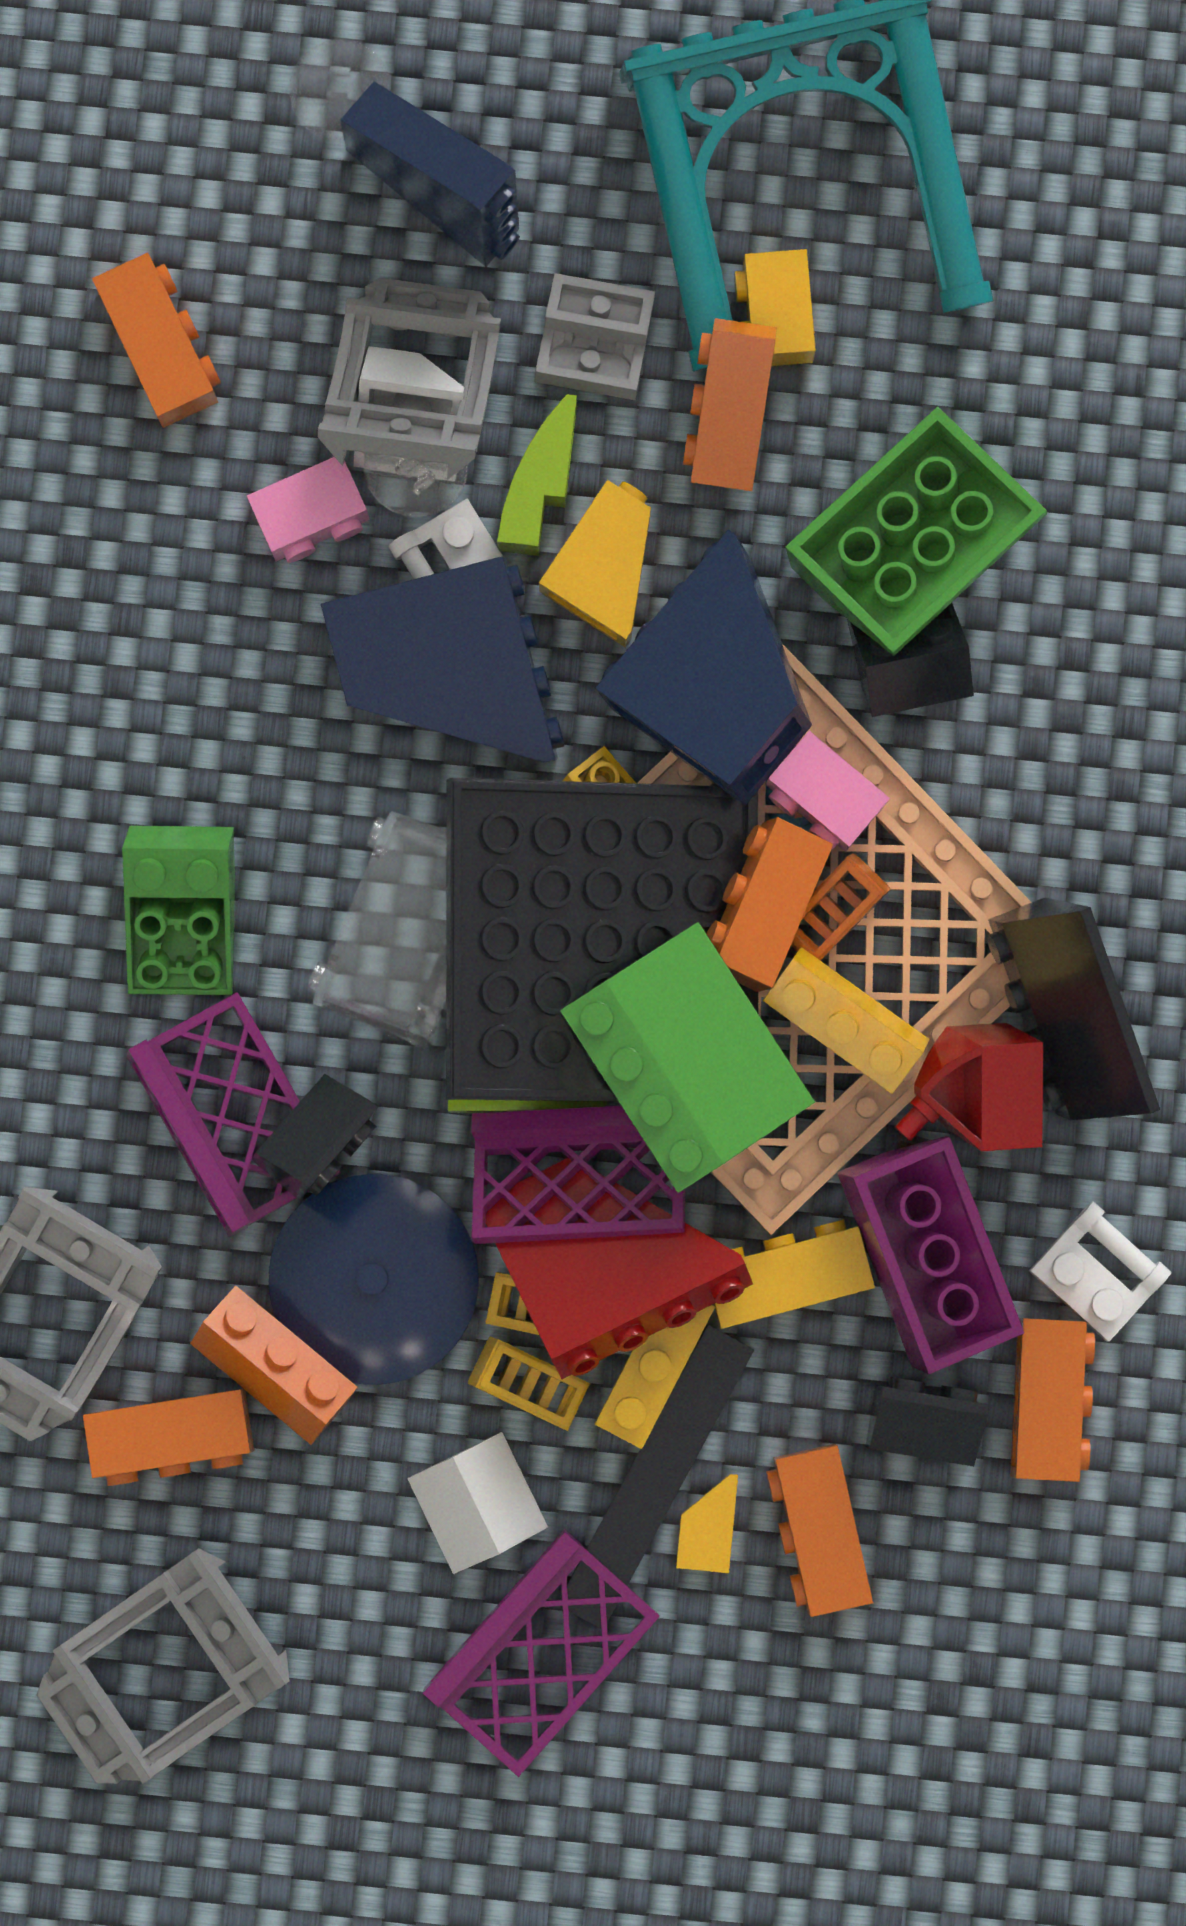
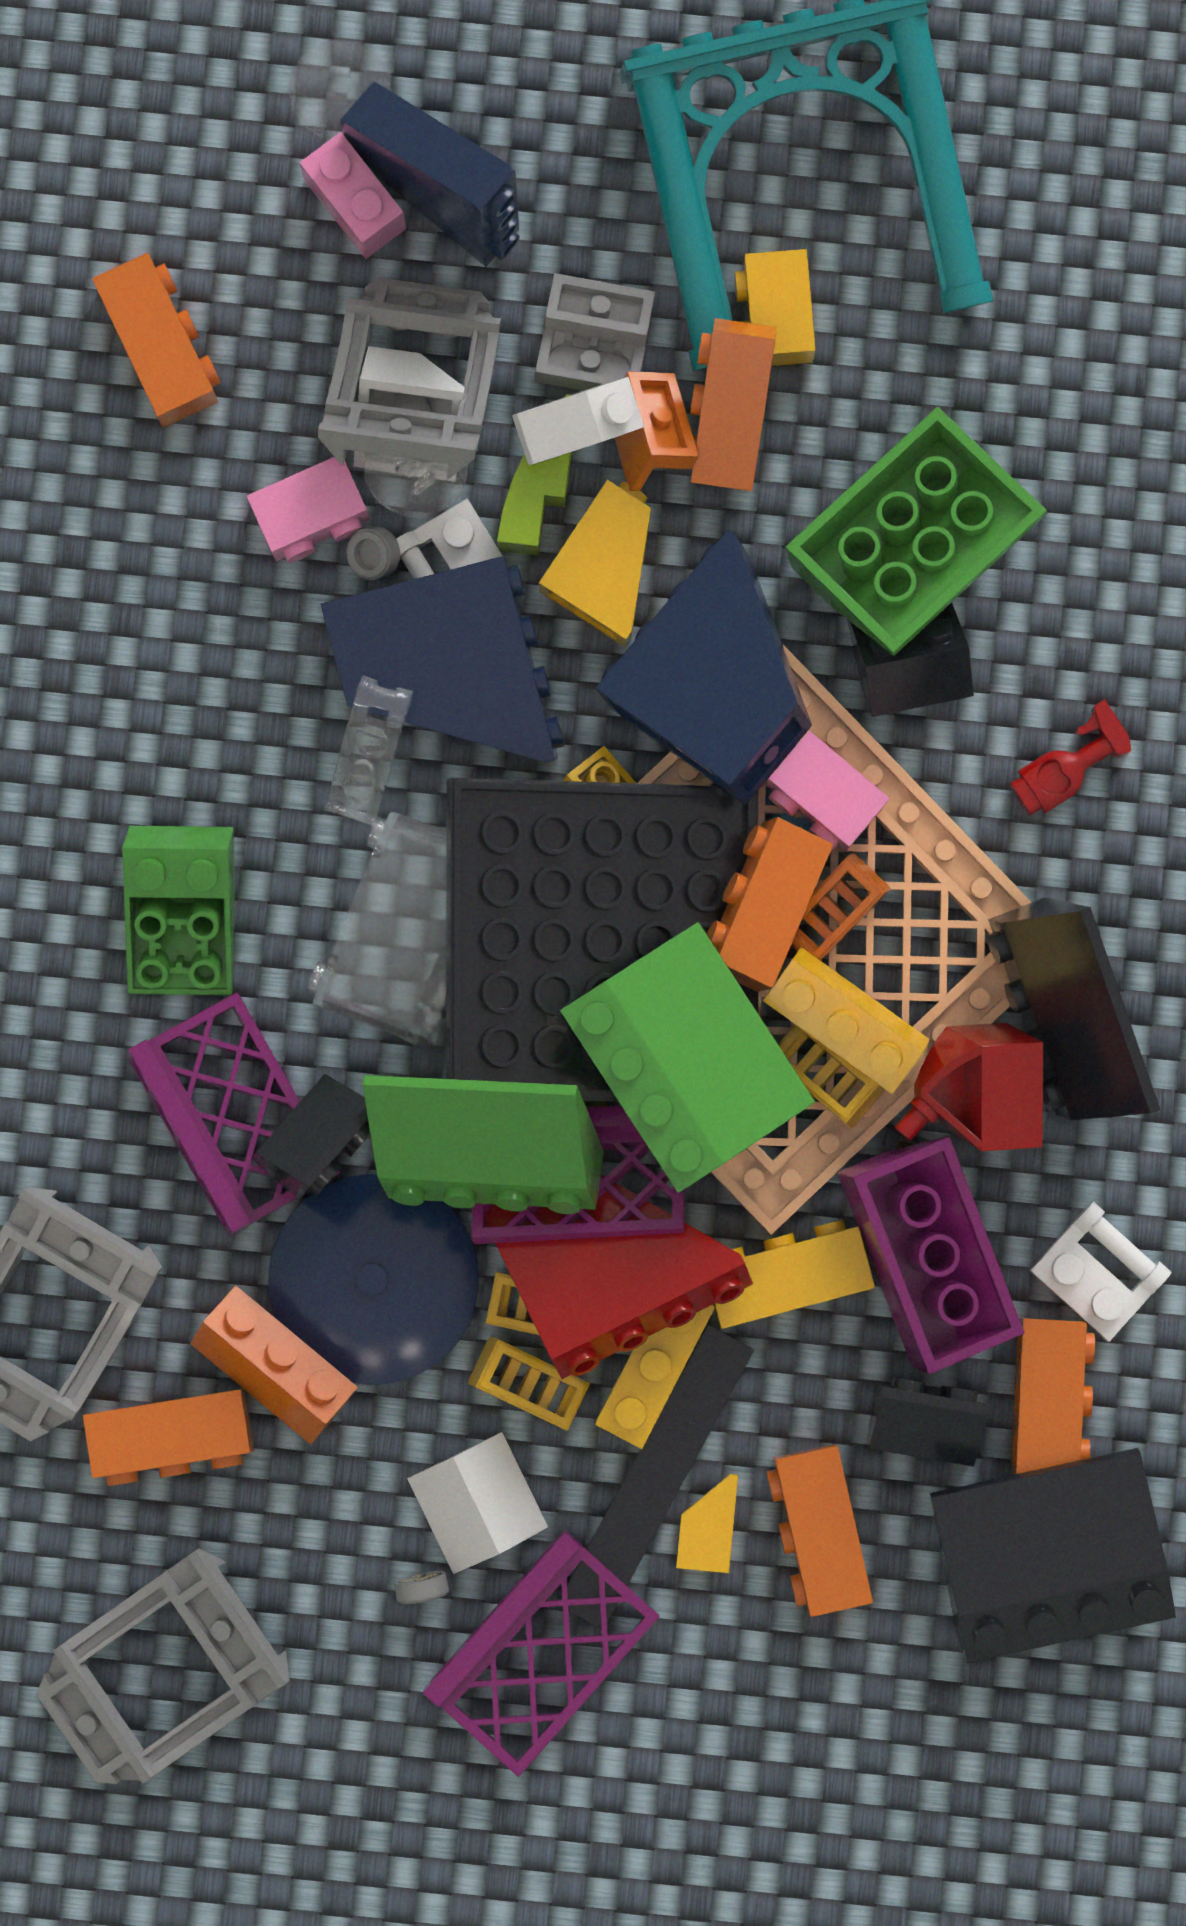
(353, 195): none -> bright pink piece
(368, 752): none -> clear plate
(373, 553): none -> light grey tile
(421, 1587): none -> light grey tile
(483, 1143): none -> bright green slope
(578, 421): none -> white slope
(666, 433): none -> orange panel
(861, 1101): none -> yellow slope
(1052, 1555): none -> black slope
(1060, 773): none -> red piece

